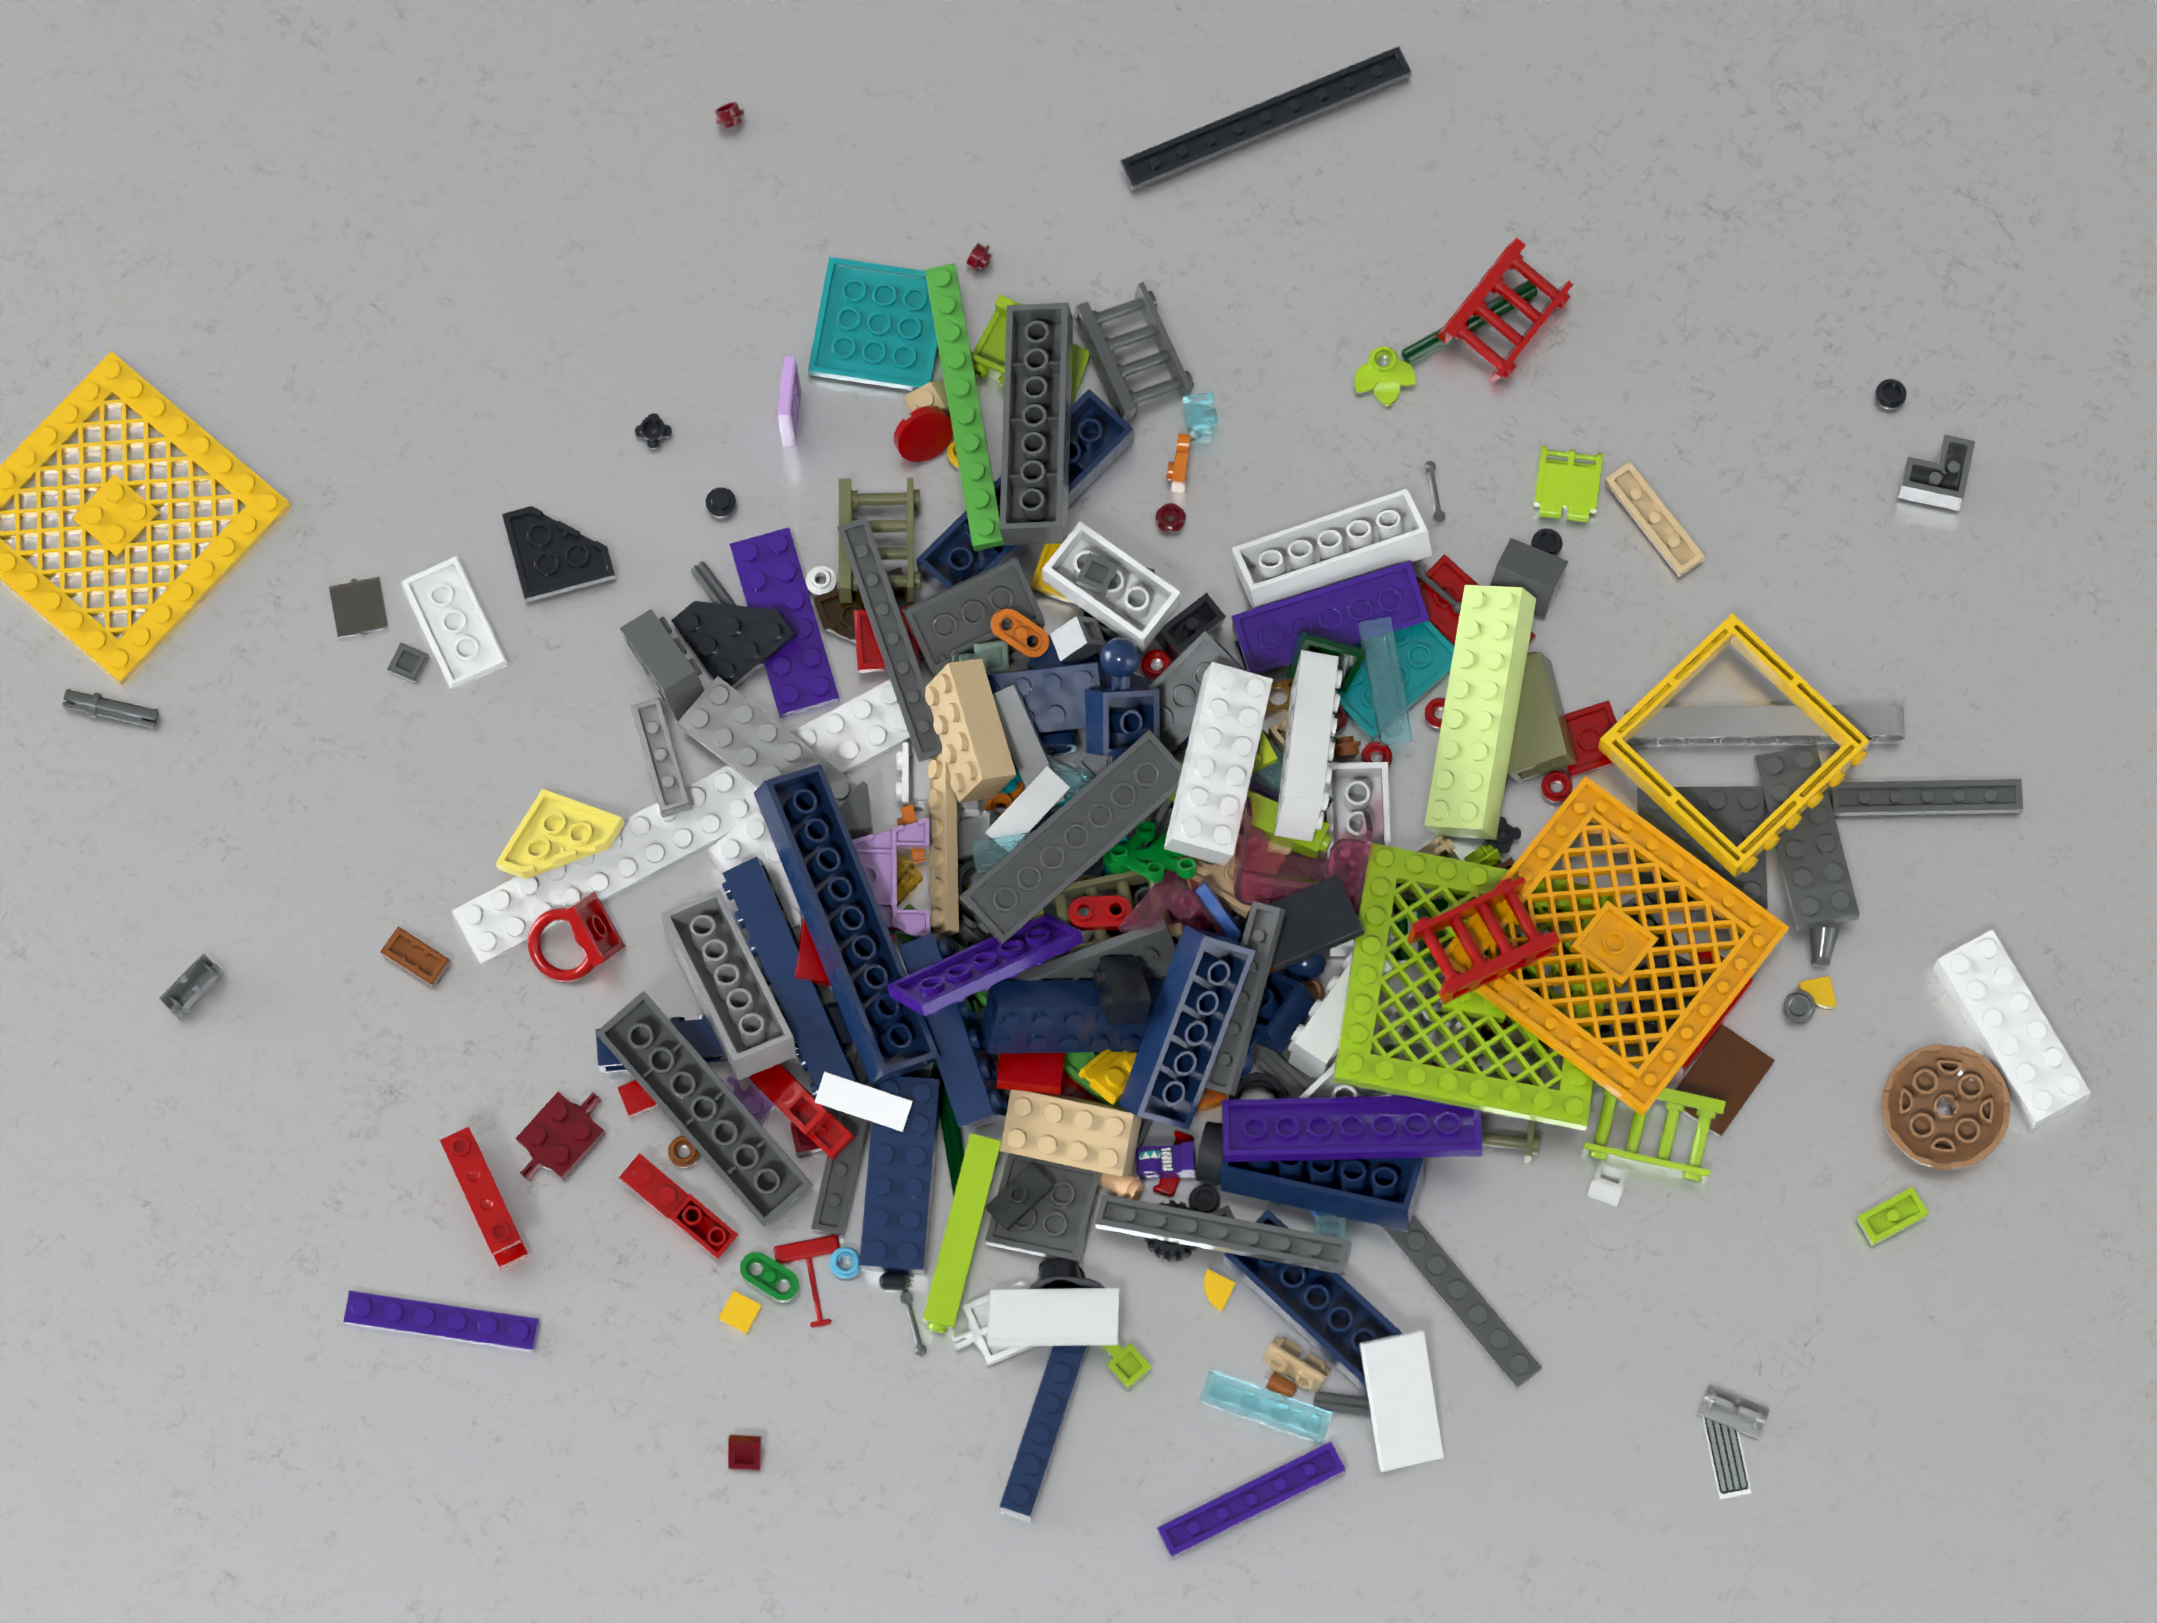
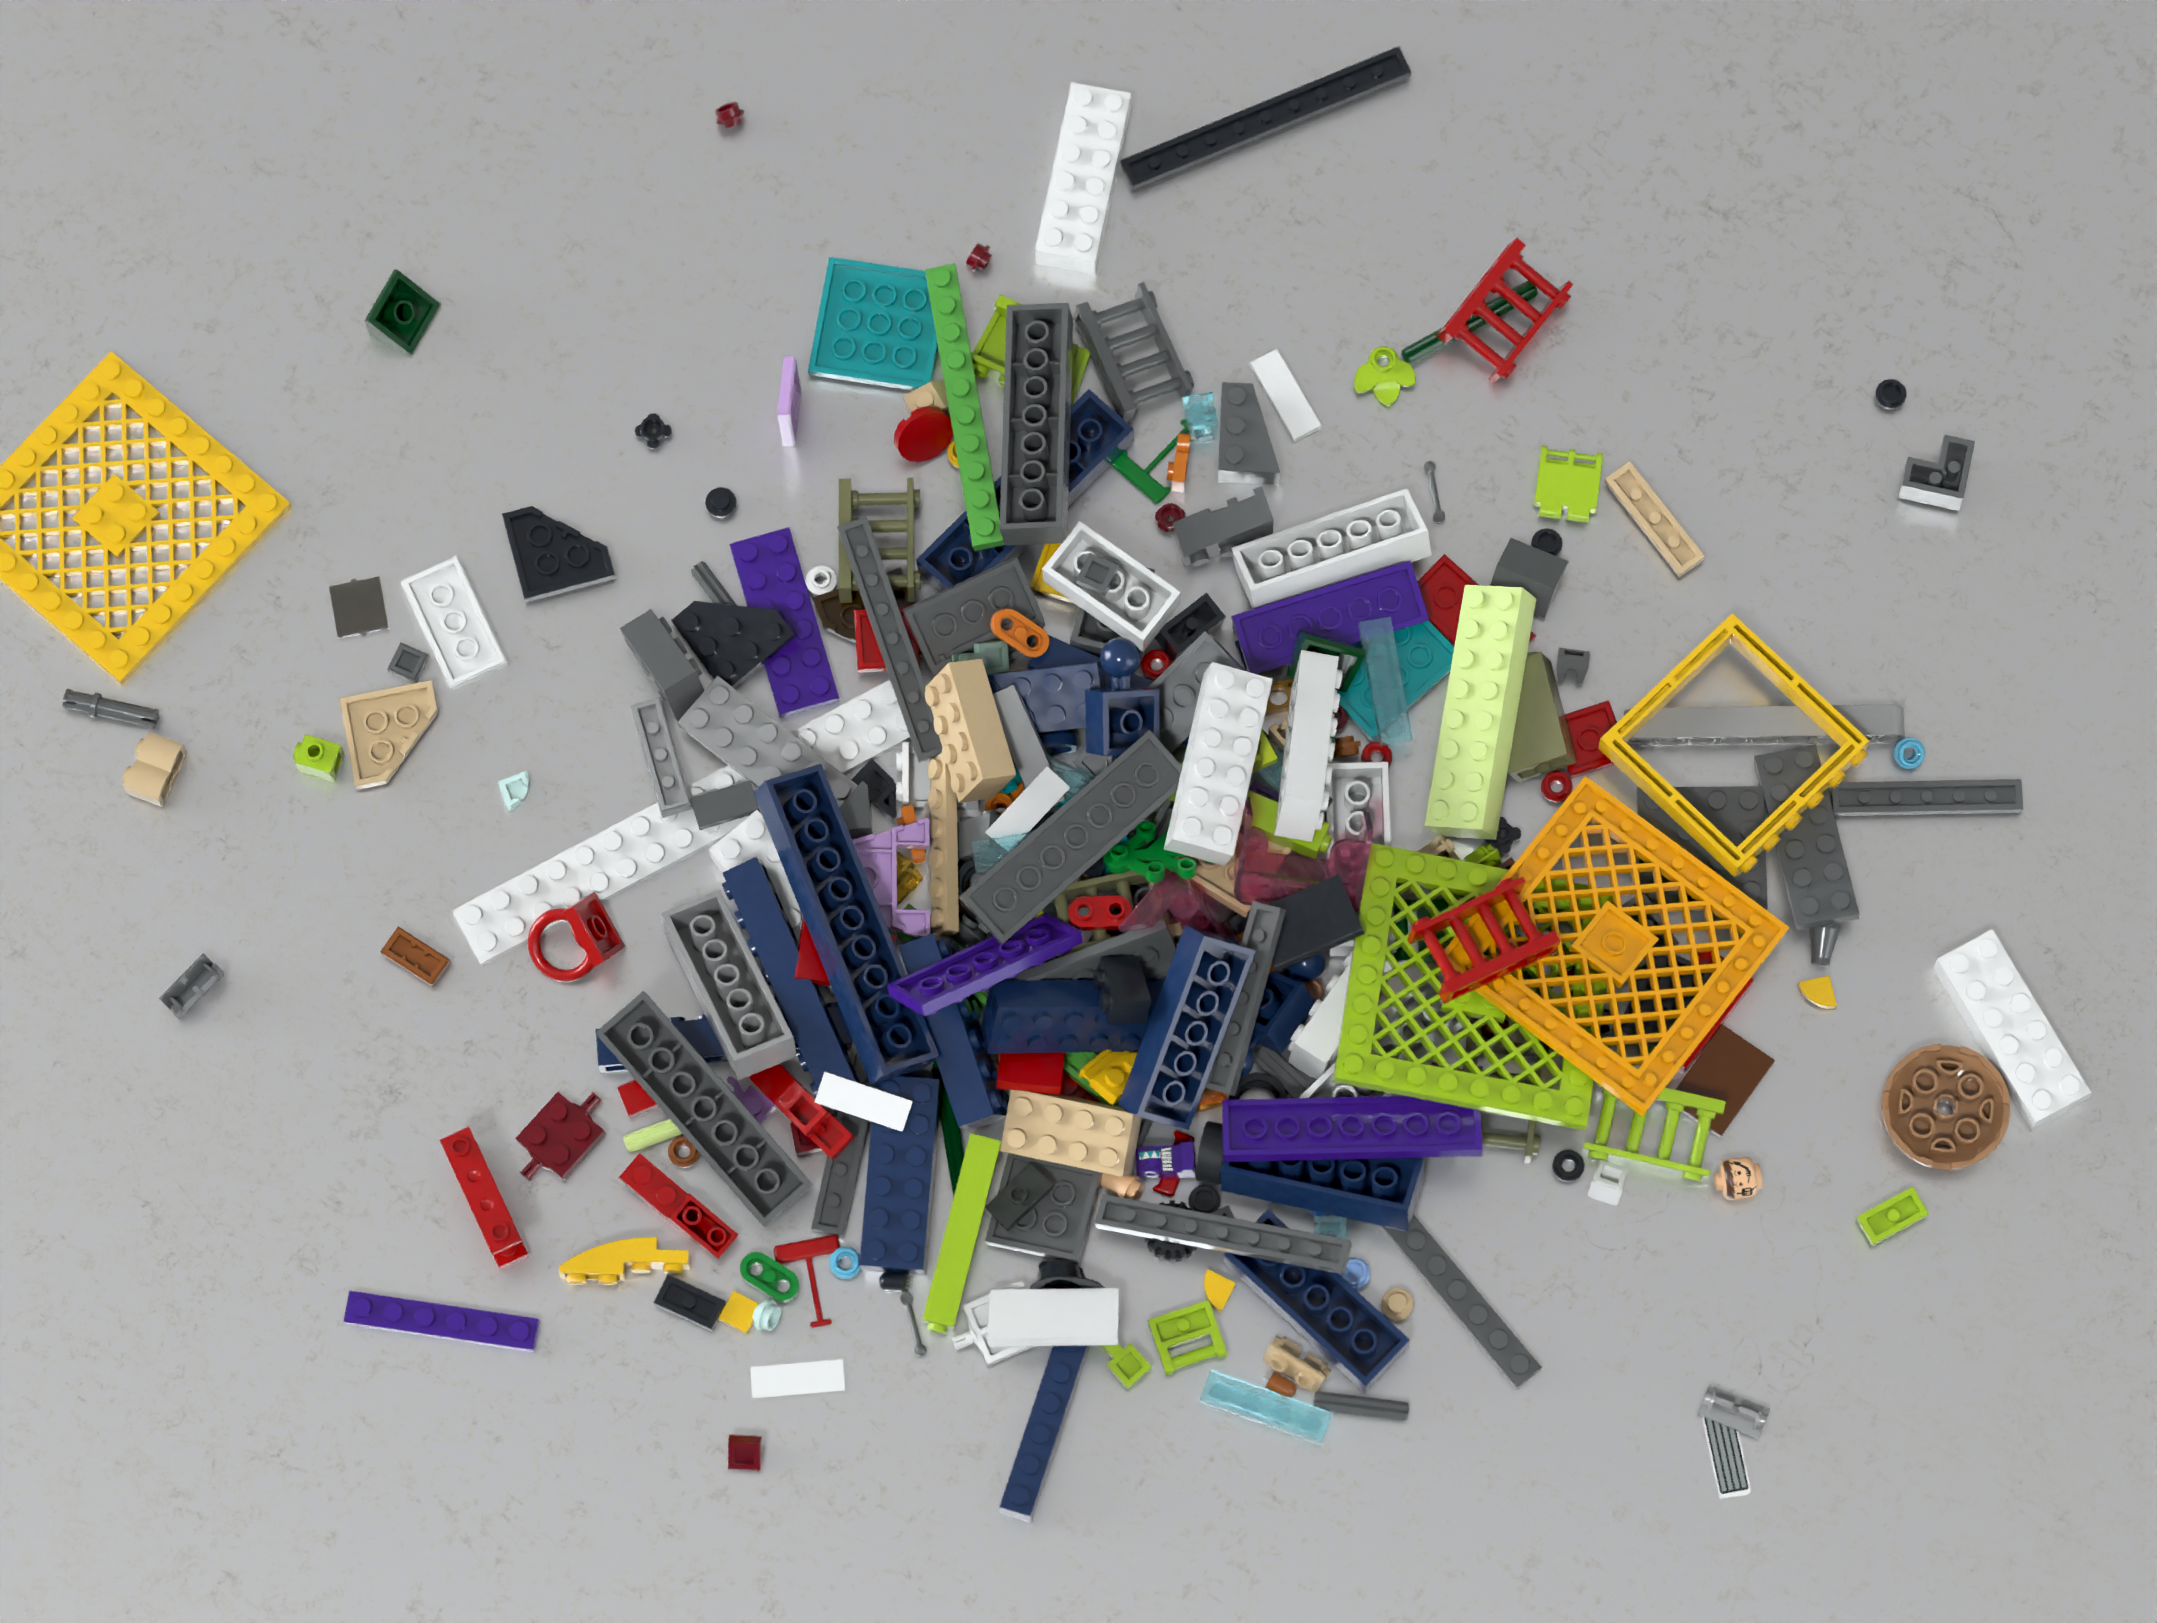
(154, 768): none -> tan brick
(318, 757): none -> lime brick
(385, 728): none -> tan plate
(401, 313): none -> dark green slope
(515, 789): none -> light aqua tile
(557, 834): light yellow plate -> none
(609, 1261): none -> yellow slope
(651, 1135): none -> yellowish green axle
(689, 1302): none -> black plate
(724, 805): none -> dark grey tile
(766, 1315): none -> light aqua plate
(797, 1378): none -> white sticker
(880, 787): none -> black slope
(1077, 639): panel -> none
(1083, 178): none -> white brick
(1140, 477): none -> green piece
(1183, 1327): none -> lime plate
(1217, 531): none -> dark grey wedge
(1218, 909): blue tile -> none
(1244, 439): none -> dark grey wedge
(1251, 1499): dark purple plate -> none
(1285, 395): none -> white tile
(1356, 1273): none -> light blue plate
(1397, 1304): none -> tan plate
(1401, 1400): white tile -> none
(1420, 574): dark grey hinge -> none
(1431, 708): red plate -> none
(1568, 1156): none -> black plate
(1572, 660): none -> dark grey tile
(1738, 1178): none -> light nougat head
(1799, 1006): dark grey plate -> none
(1917, 756): none -> medium azure plate

